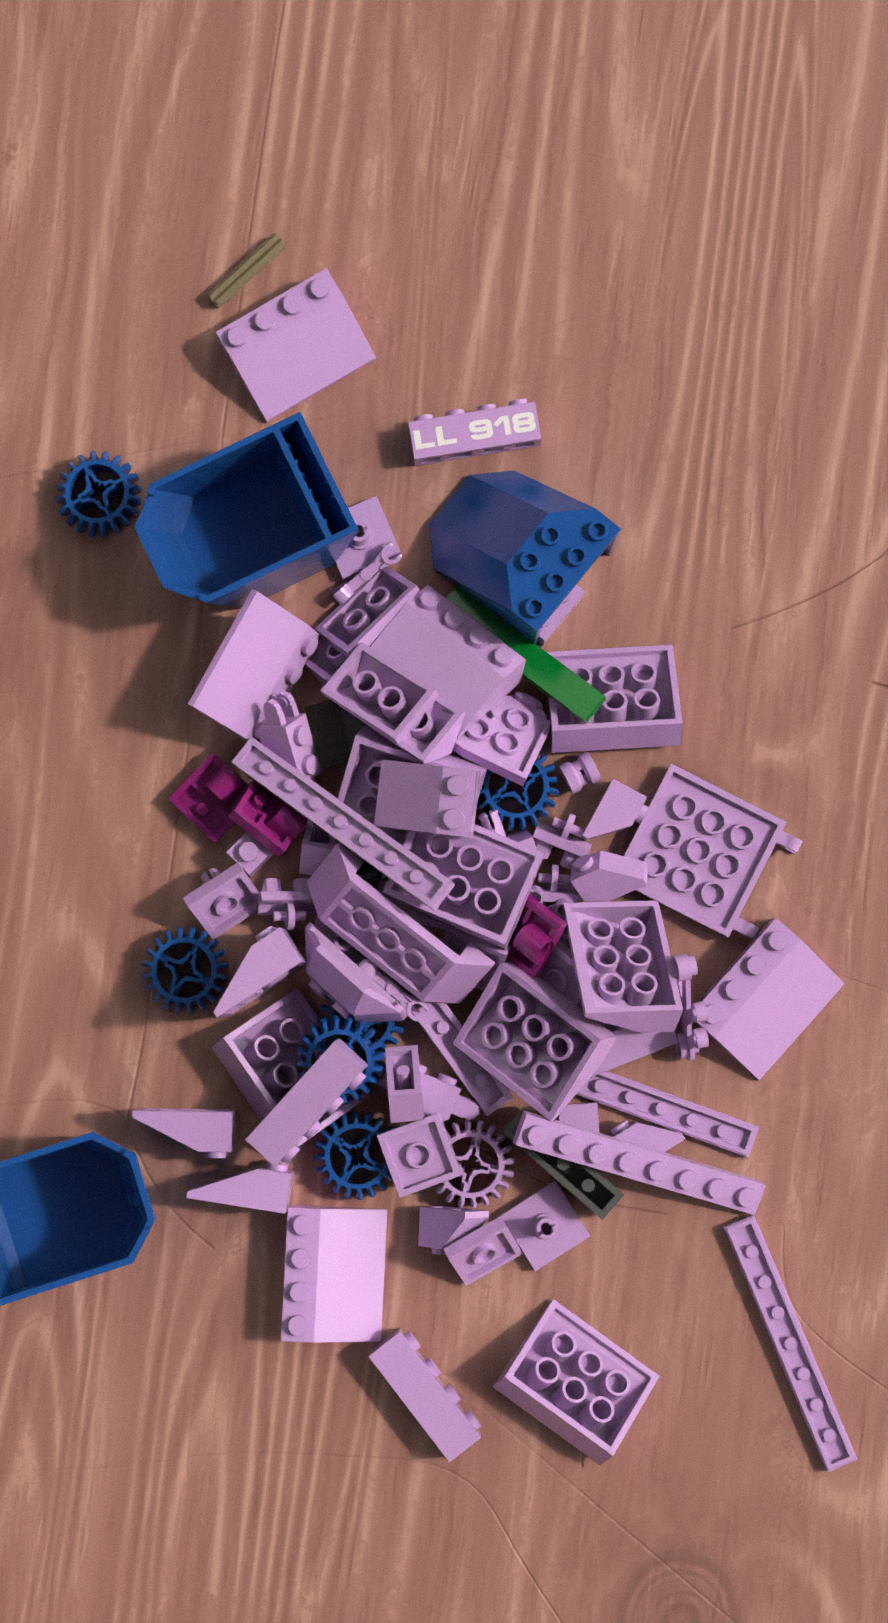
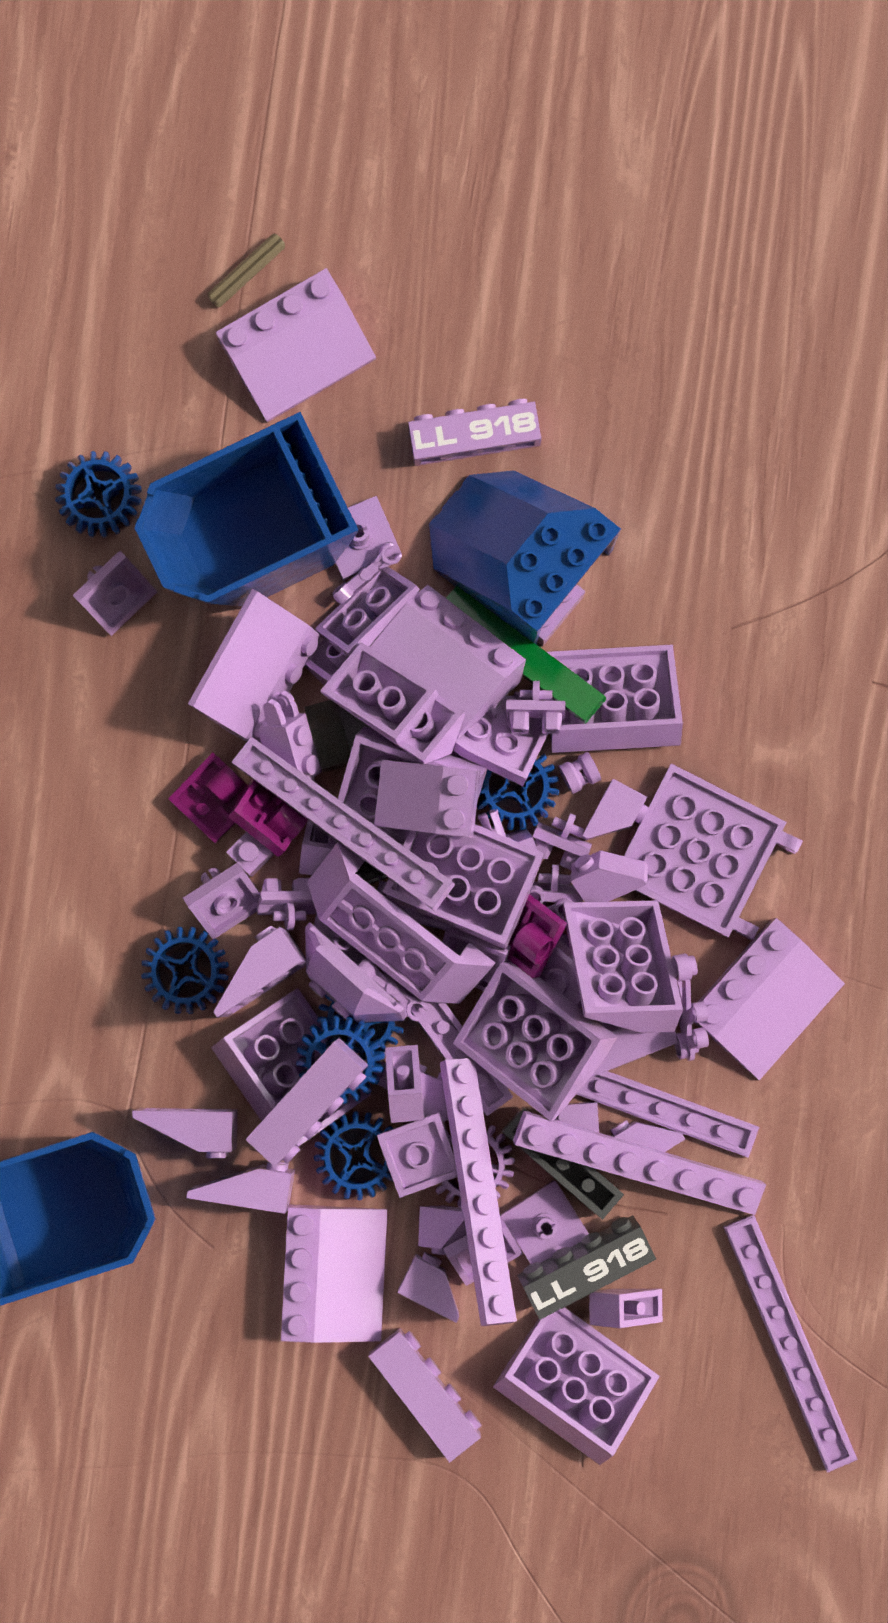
(114, 592): none -> lavender tile
(429, 1286): none -> lavender slope
(478, 1192): none -> lavender plate
(535, 705): none -> lavender hips
(586, 1266): none -> dark grey brick
(625, 1307): none -> lavender slope

